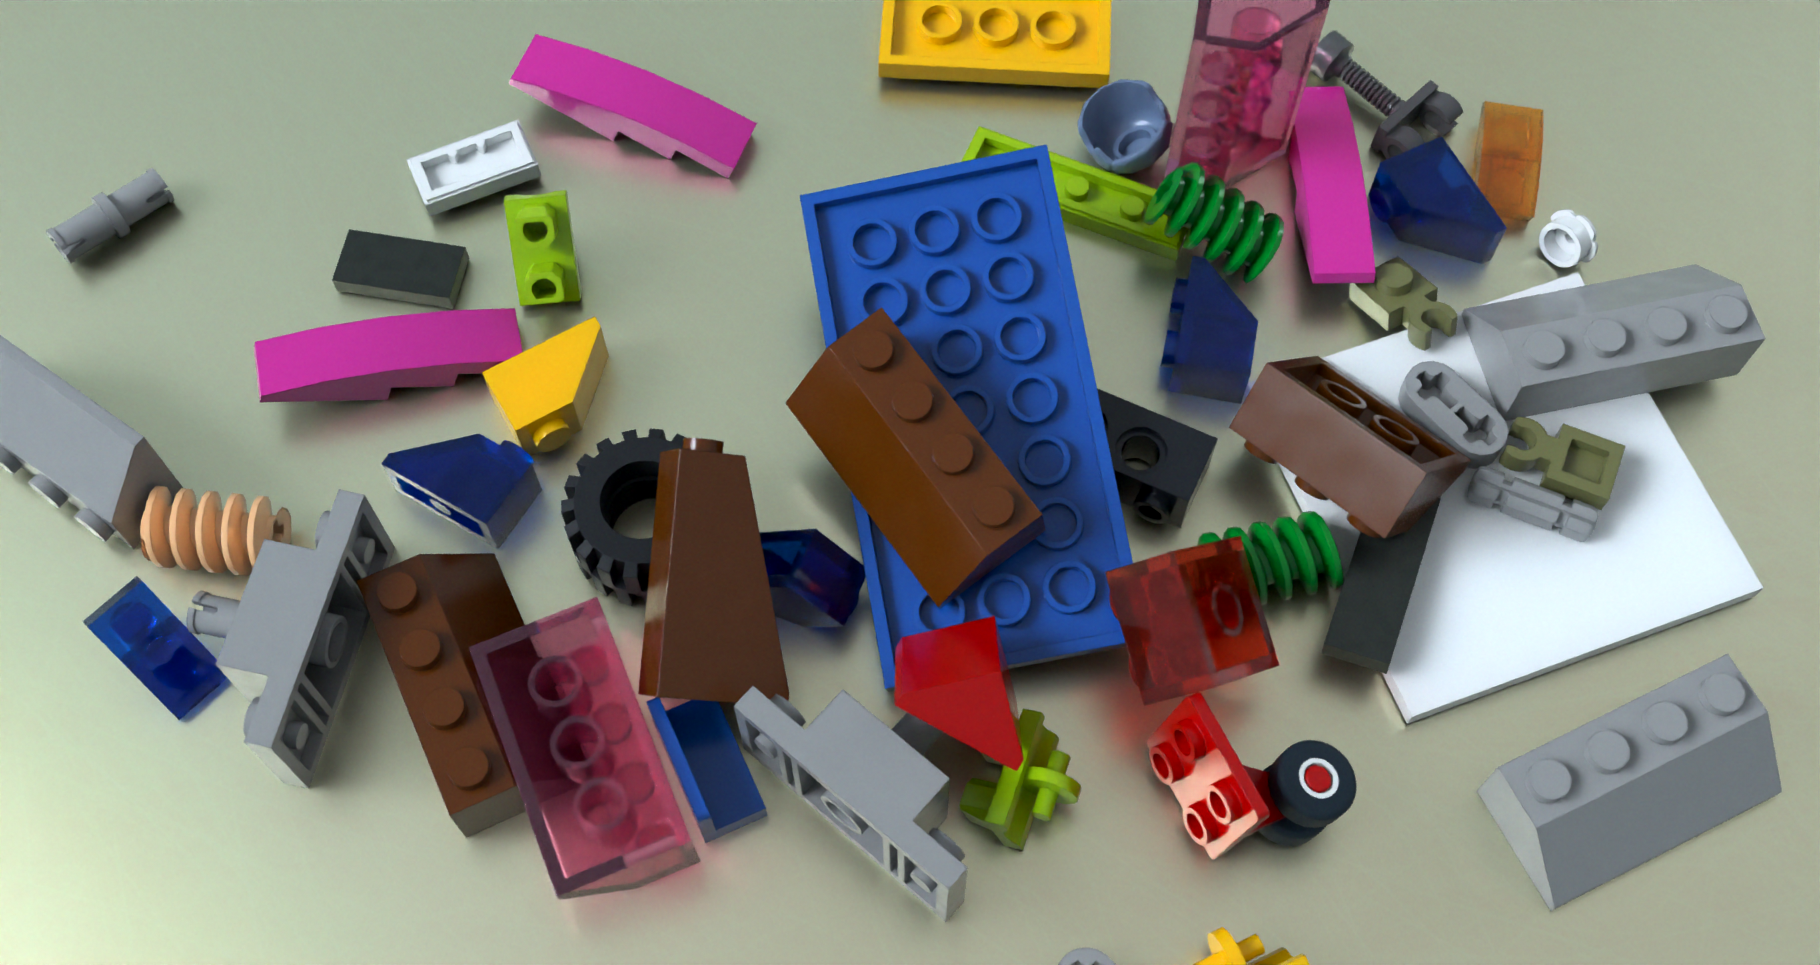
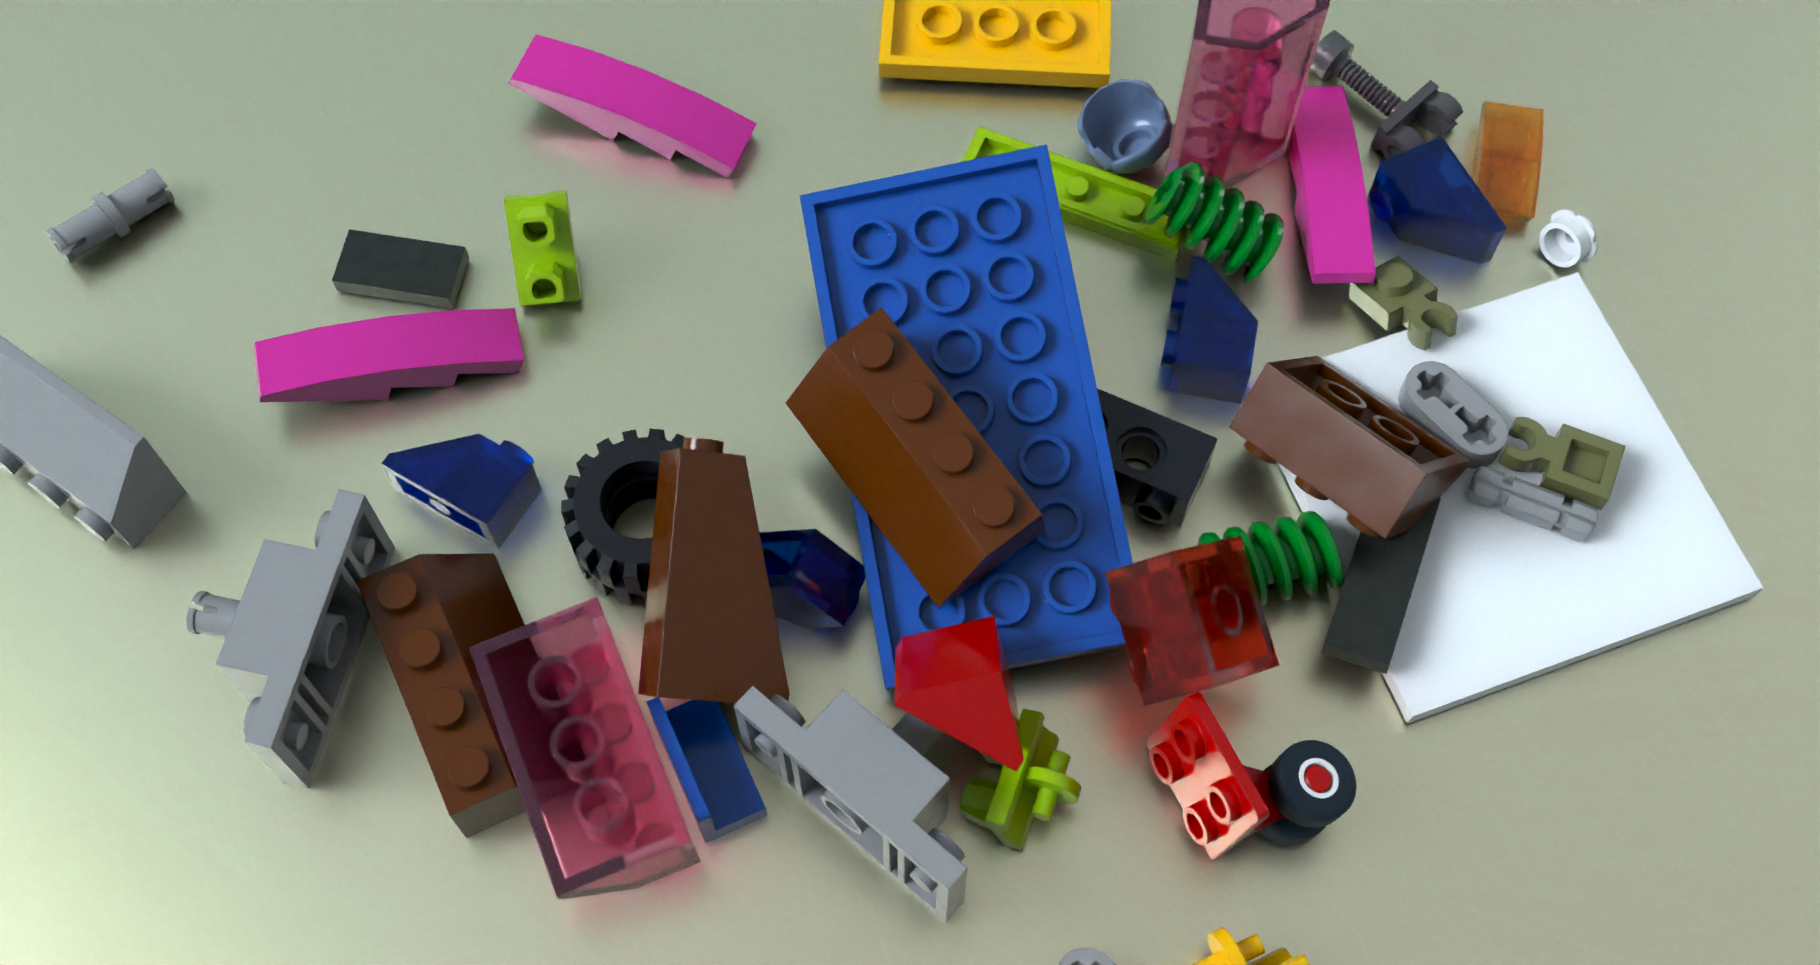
(156, 647): clear blue slope -> none
(208, 534): light nougat piece -> none
(474, 167): white plate -> none
(550, 387): yellow slope -> none
(1612, 339): light grey slope -> none
(1635, 781): light grey slope -> none

